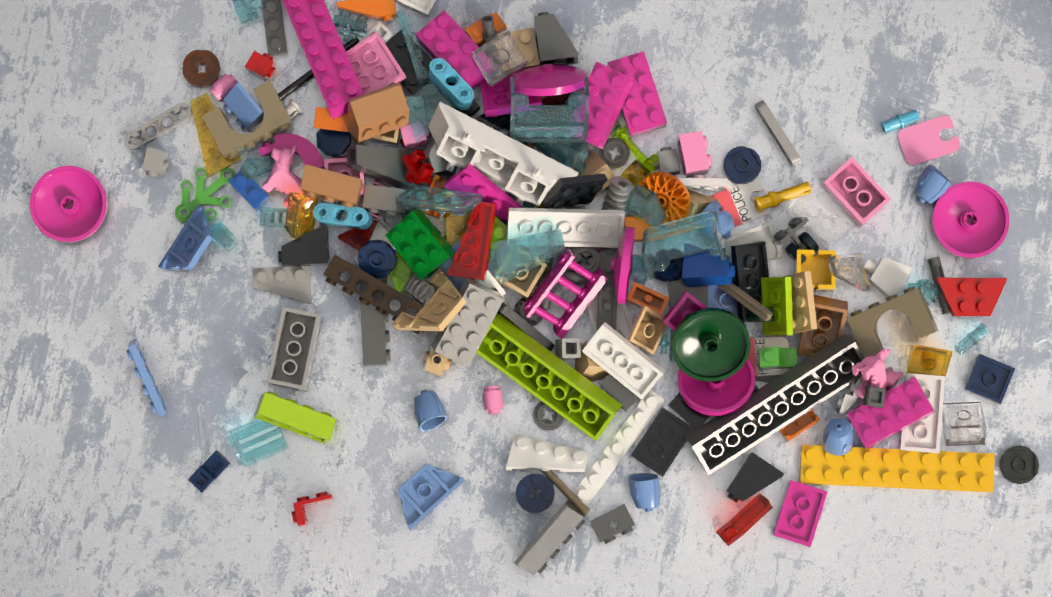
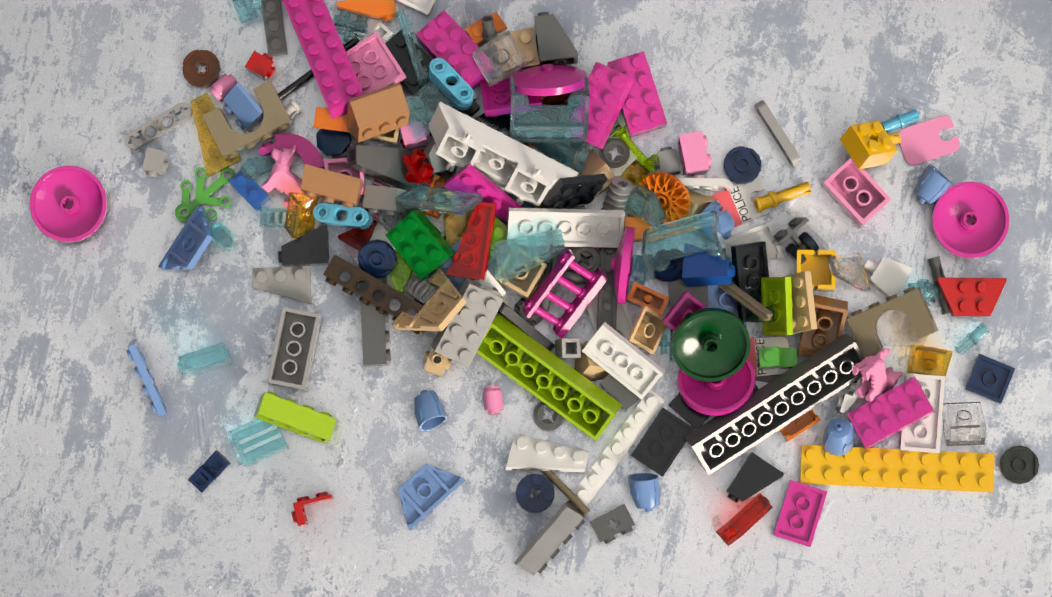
(204, 360): none -> clear light blue brick
(870, 144): none -> yellow brick
(874, 397): dark grey tile -> none

